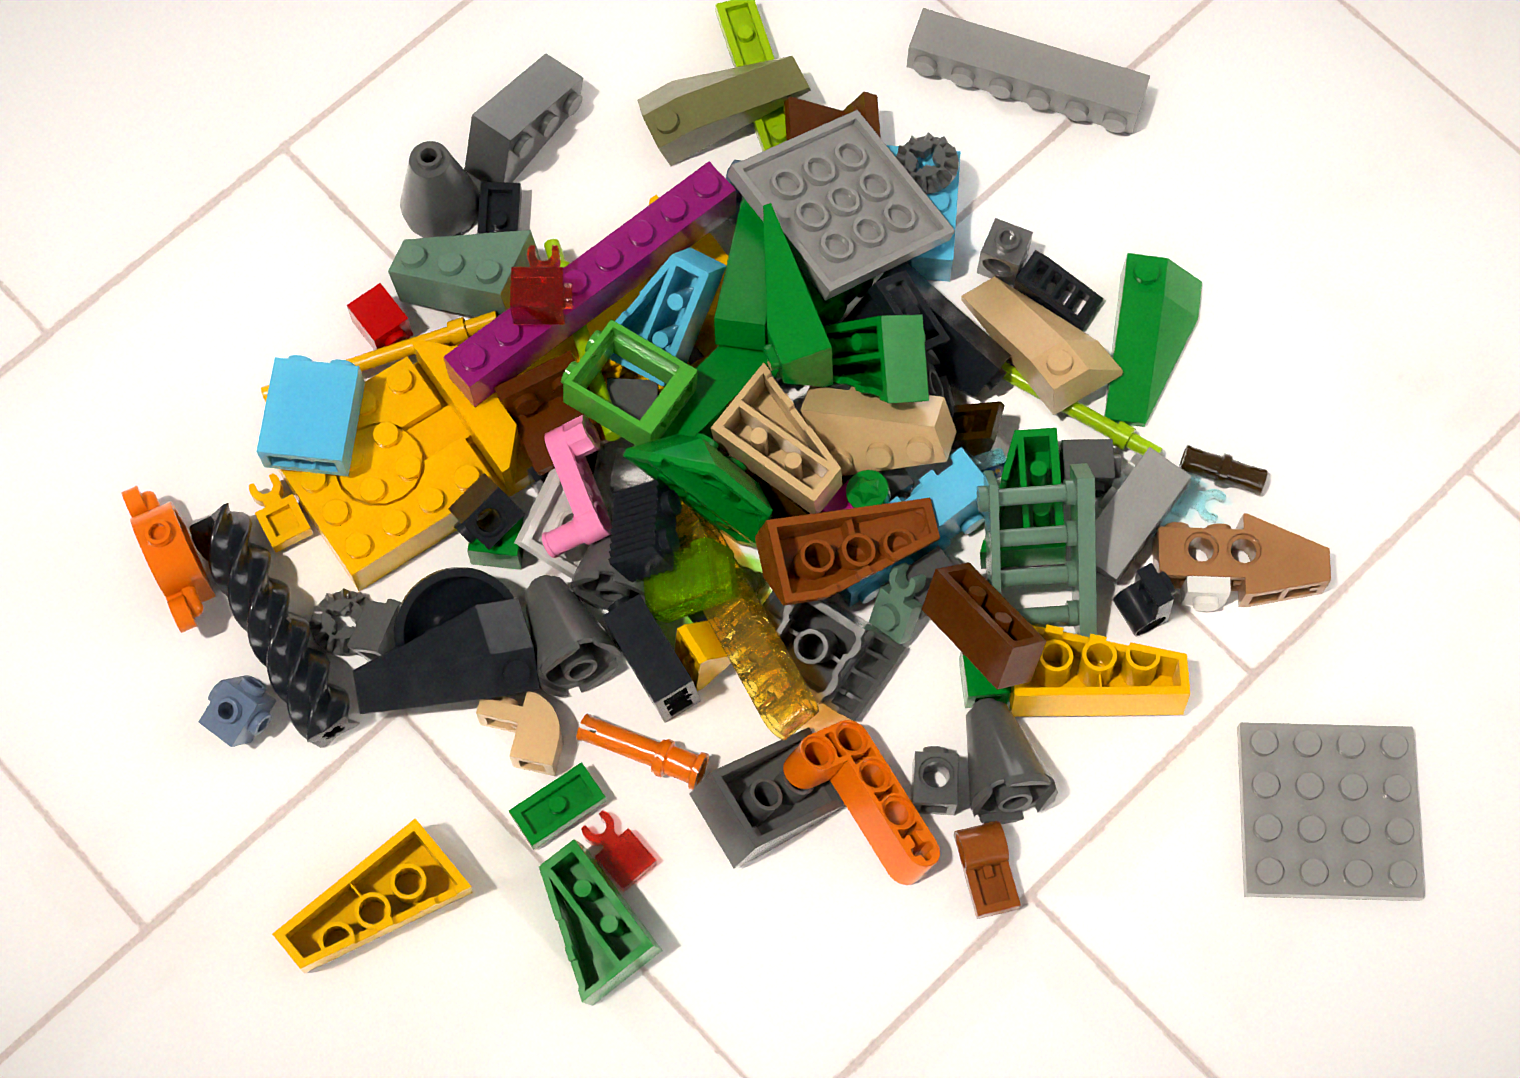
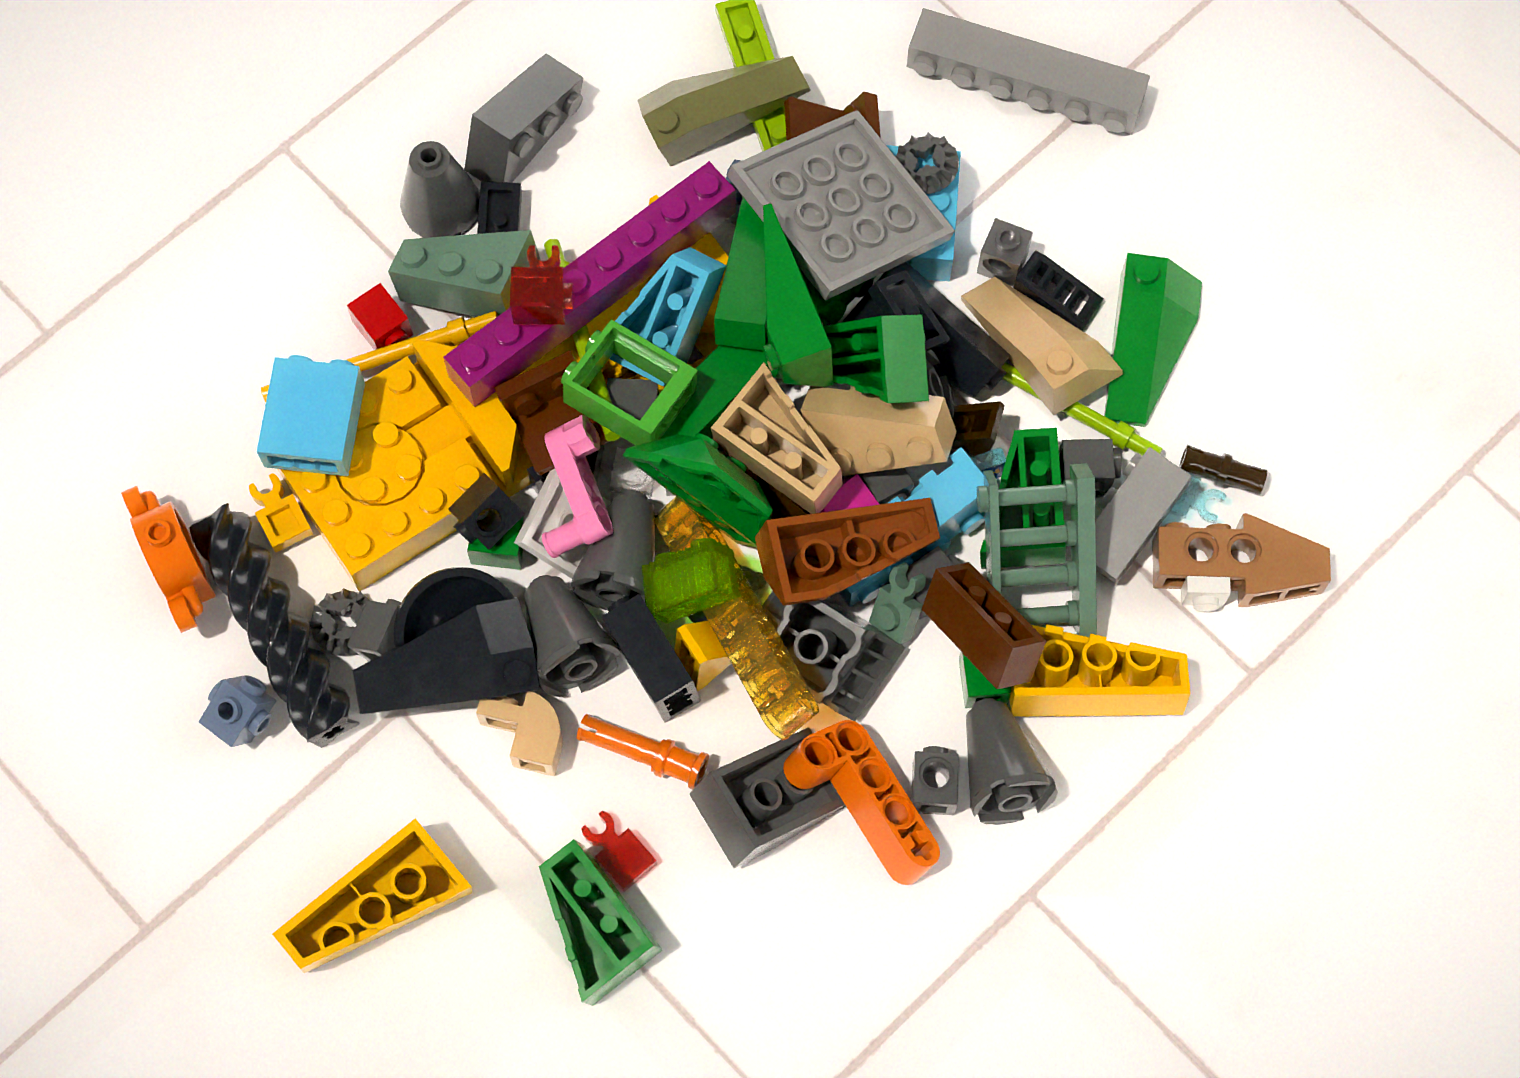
(557, 805): green plate -> none
(644, 530): black brick -> none
(868, 489): green tile -> none
(987, 869): dark orange plate -> none
(1146, 601): black plate -> none
(1329, 812): light grey plate -> none

